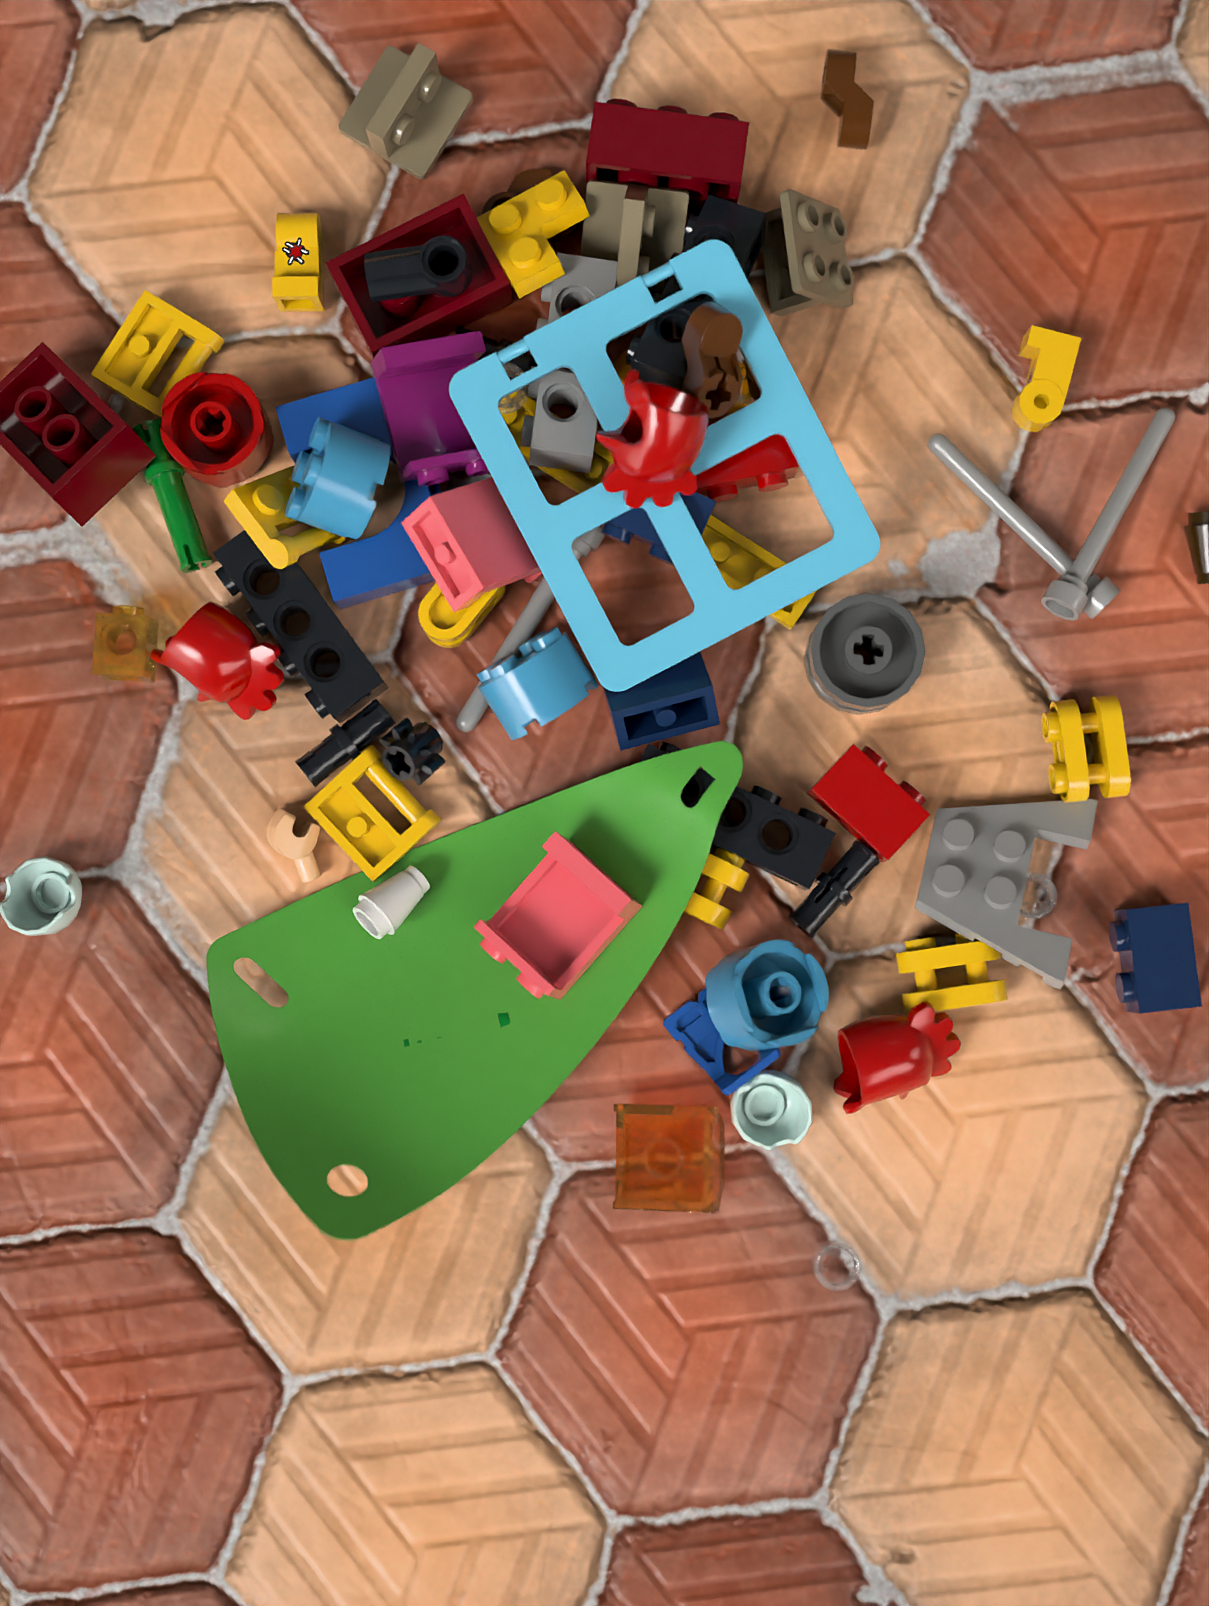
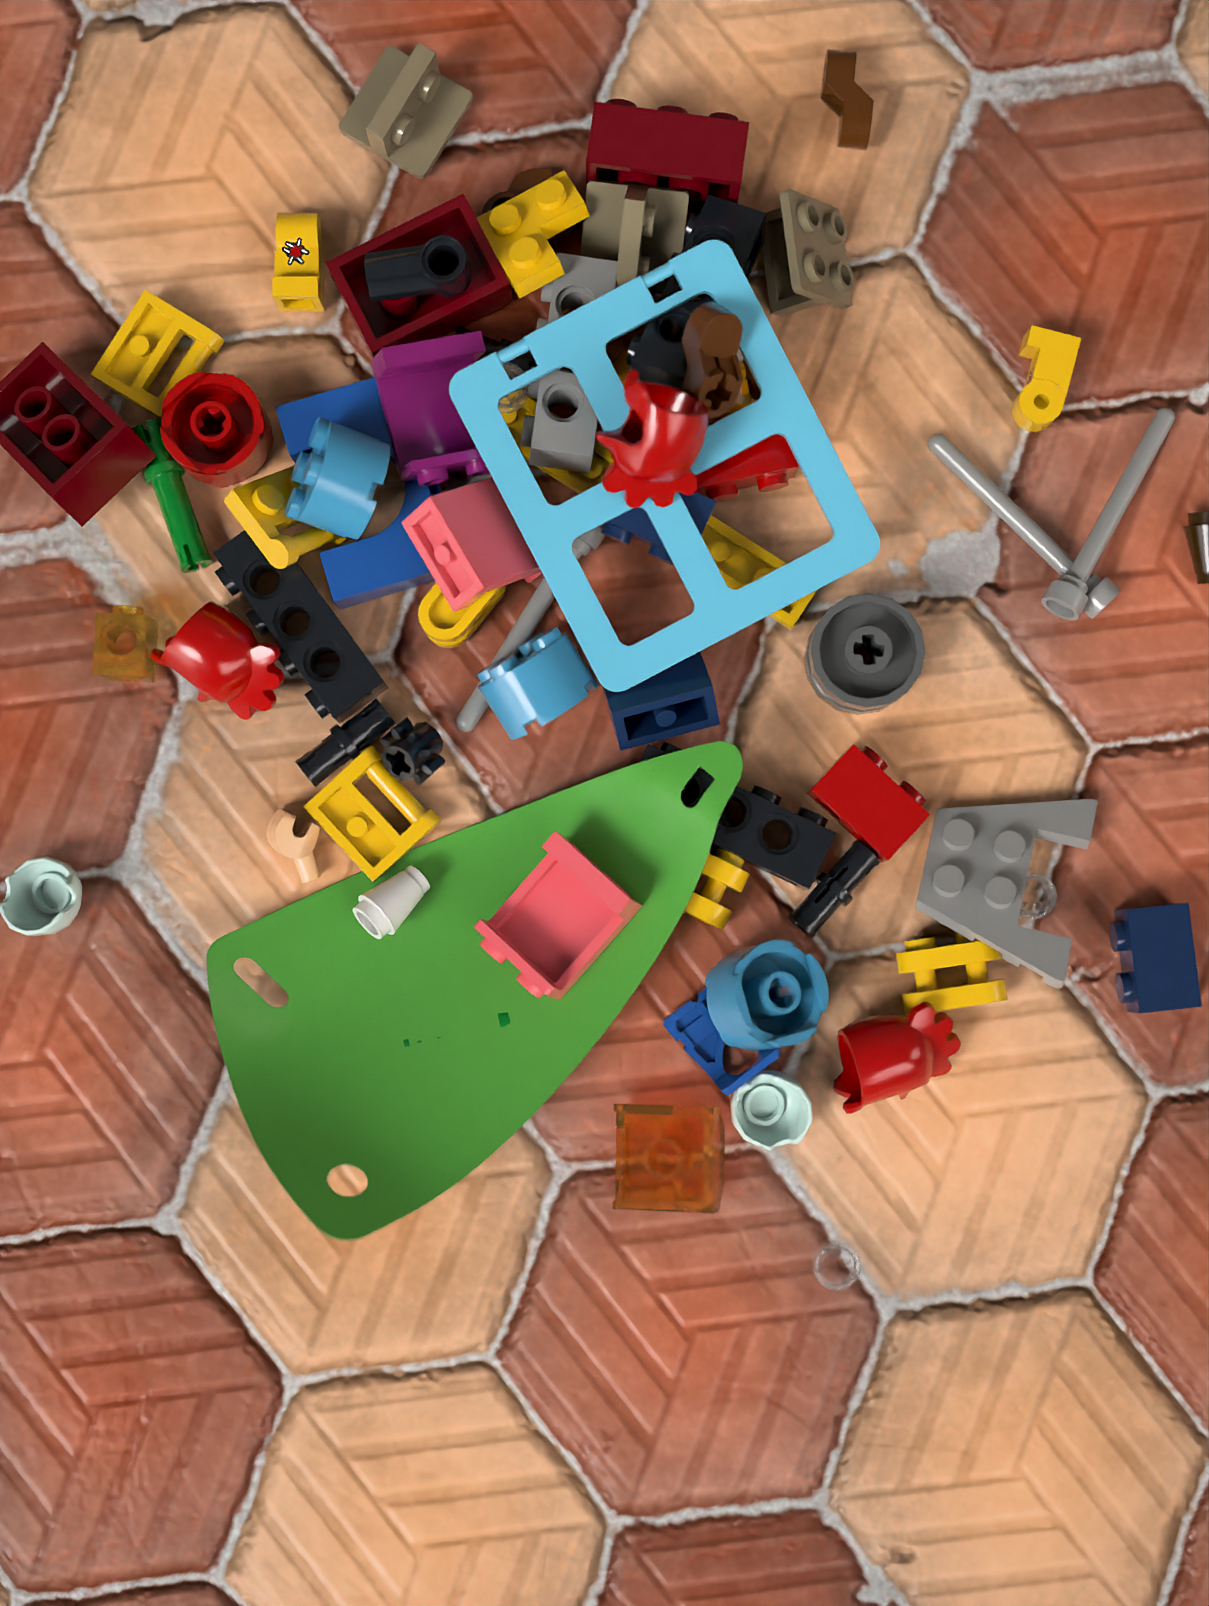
(1070, 772): yellow brick -> none

